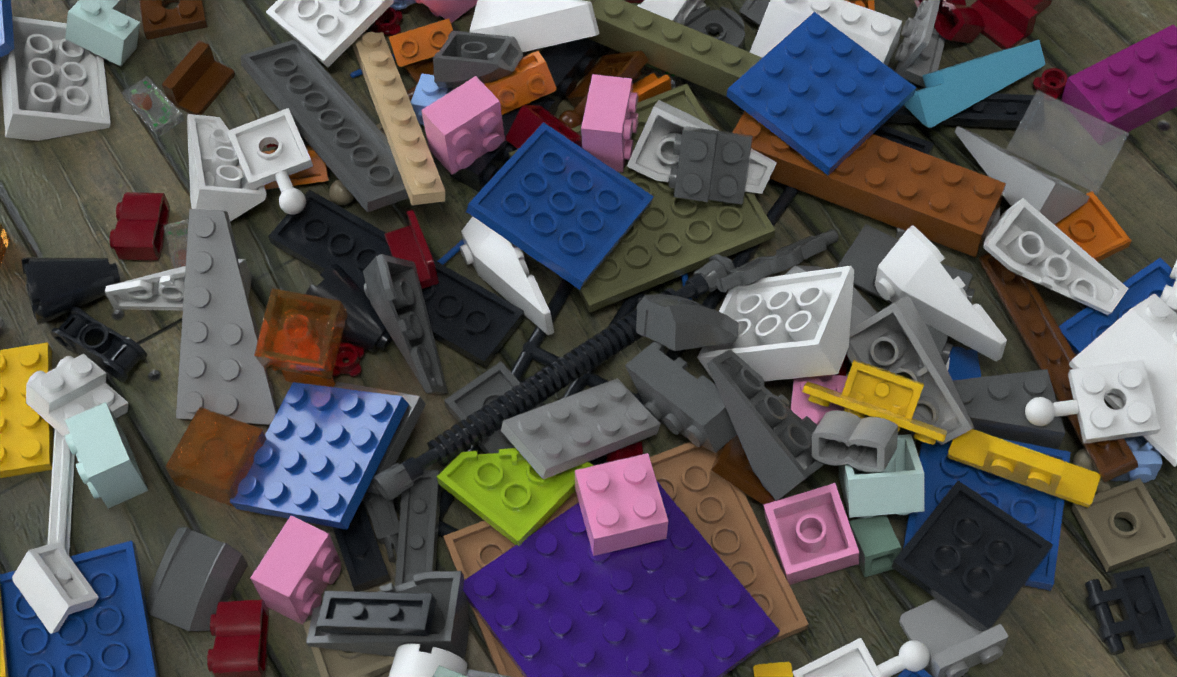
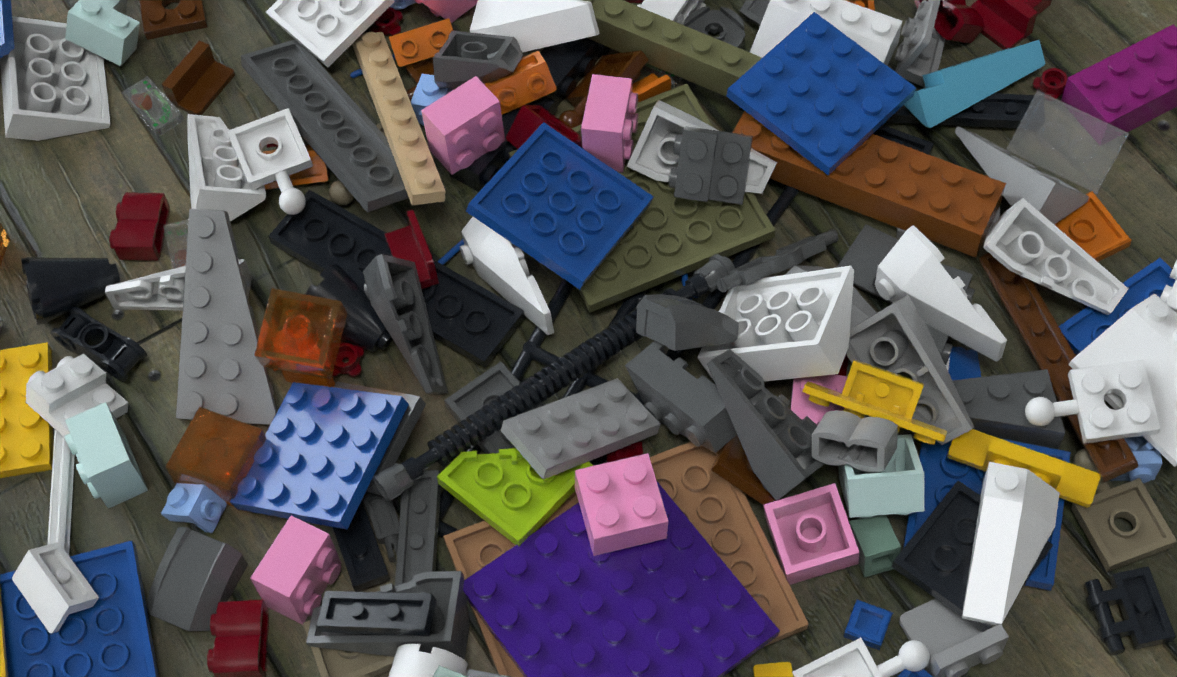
(194, 505): none -> light blue bracket
(868, 623): none -> blue tile
(1010, 532): none -> white wedge

